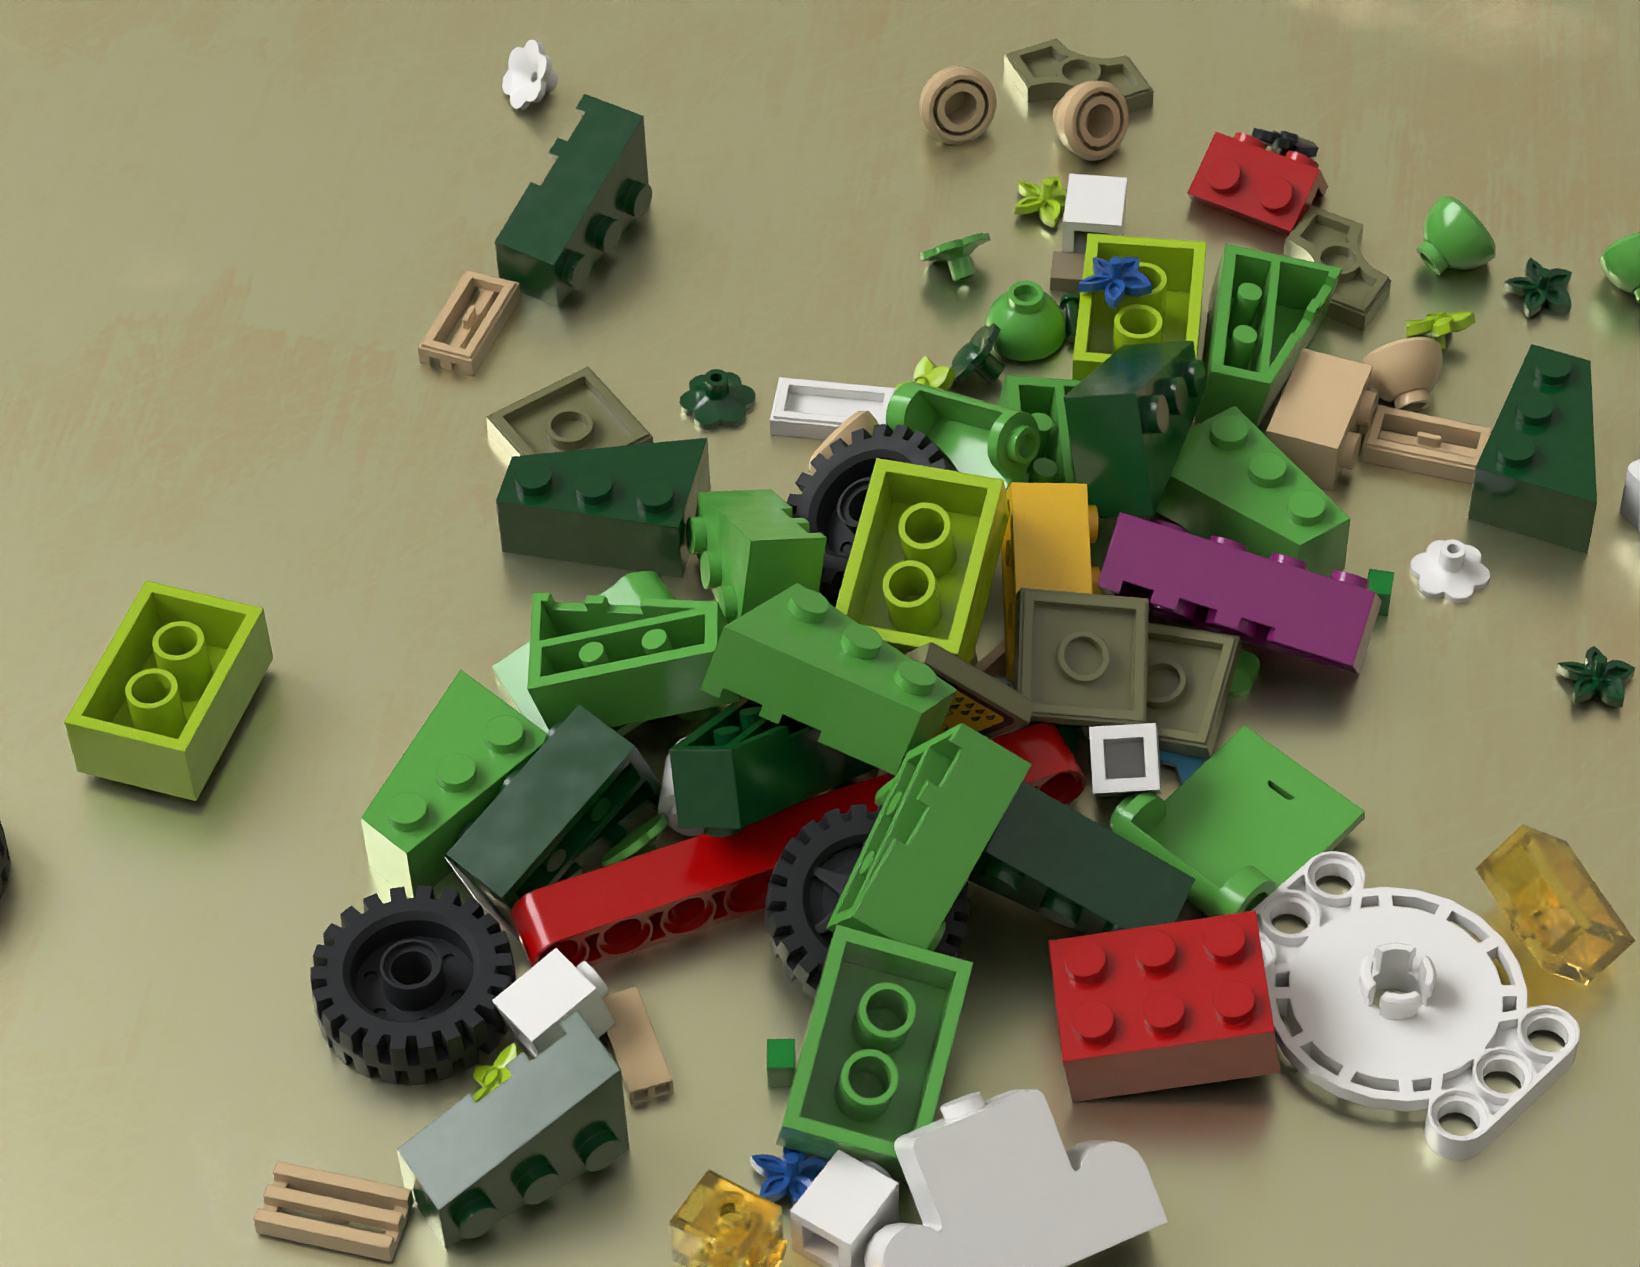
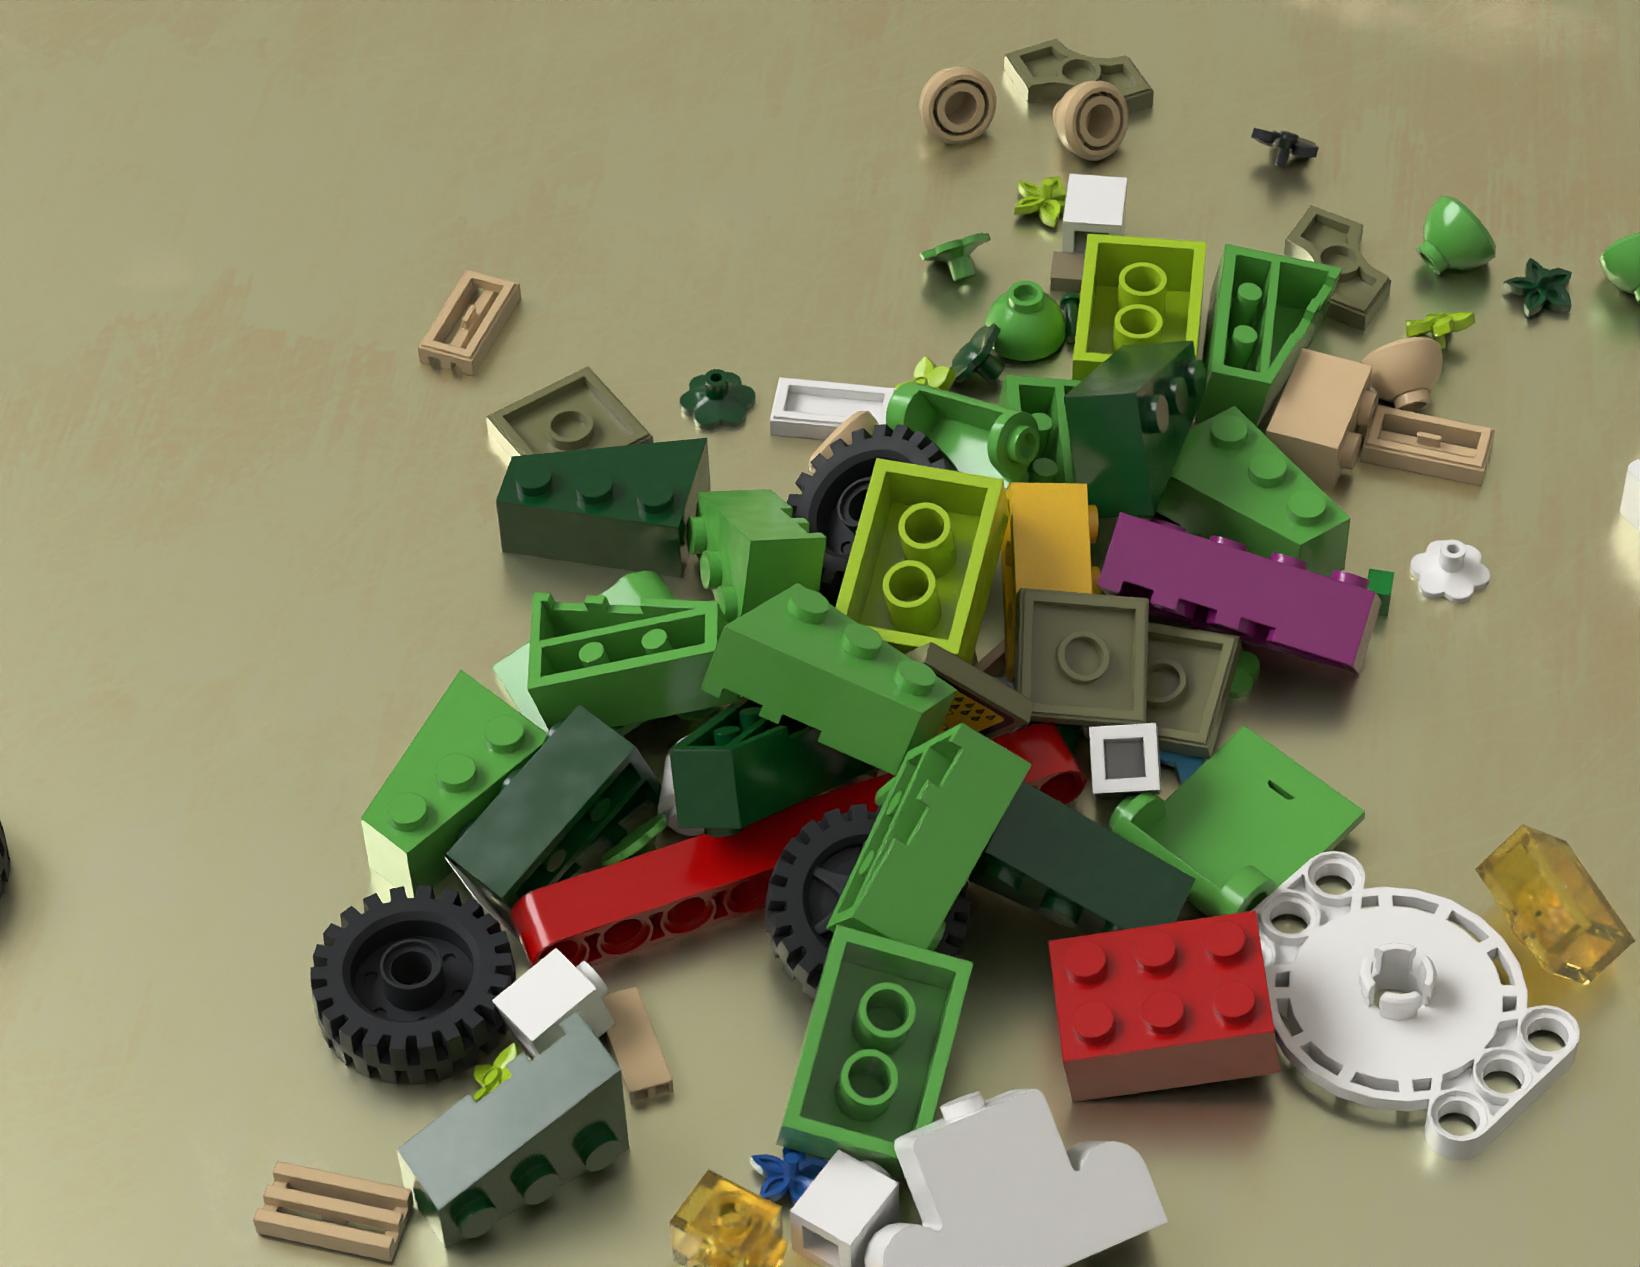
(169, 690): lime brick -> none
(528, 75): white plant -> none
(580, 206): dark green wedge -> none
(780, 1062): green piece -> none
(1117, 278): blue plant -> none
(1256, 183): red bracket -> none
(1541, 454): dark green wedge -> none
(1598, 677): dark green plant -> none

